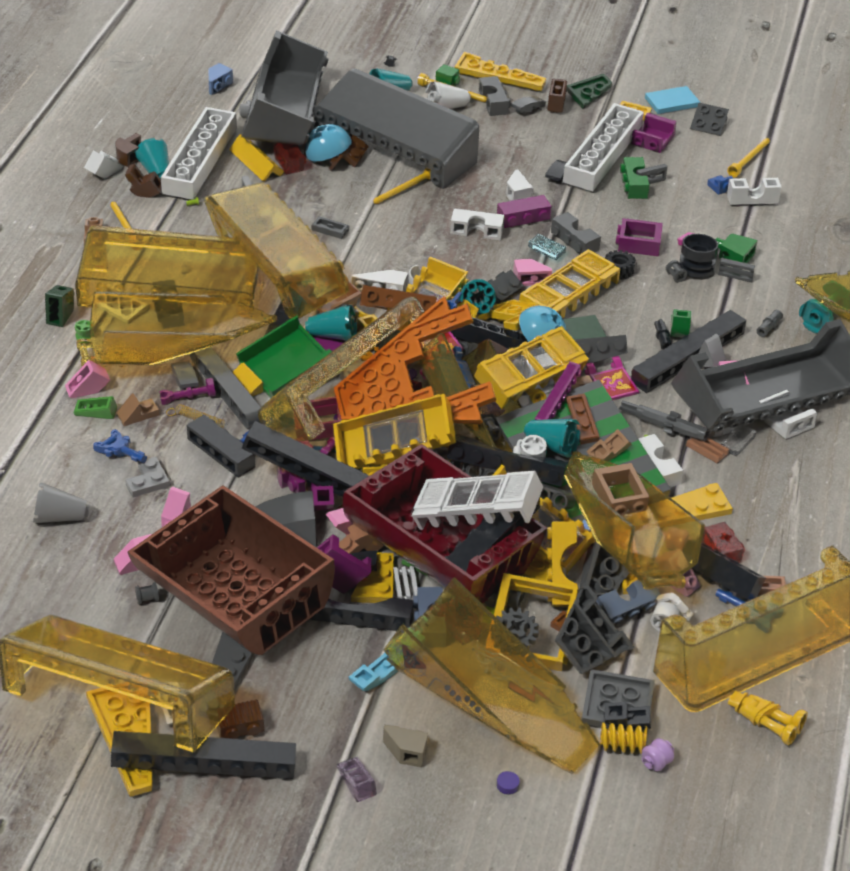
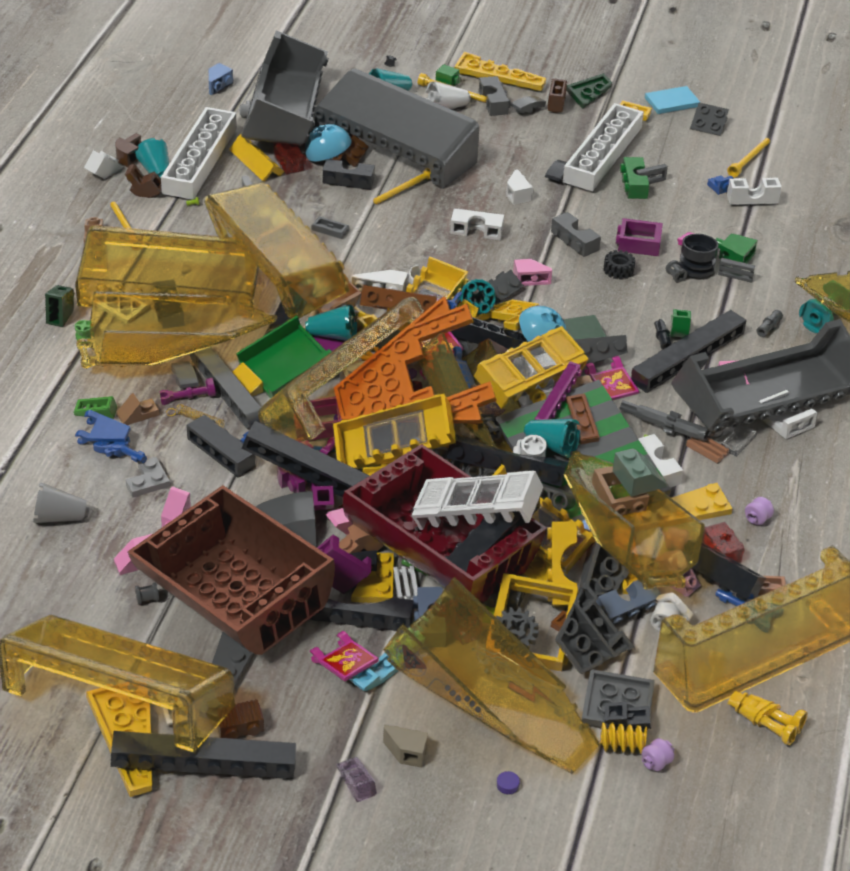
(87, 380): bright pink slope -> none
(103, 430): none -> flag
(346, 660): none -> flag
(360, 177): none -> black arch
(524, 211): magenta brick -> none
(547, 246): clear light blue plate -> none
(573, 283): yellow window -> none
(610, 448): medium nougat slope -> none
(636, 472): none -> sand green slope
(654, 133): magenta panel -> none
(714, 351): light grey slope -> none
(759, 510): none -> lavender piece

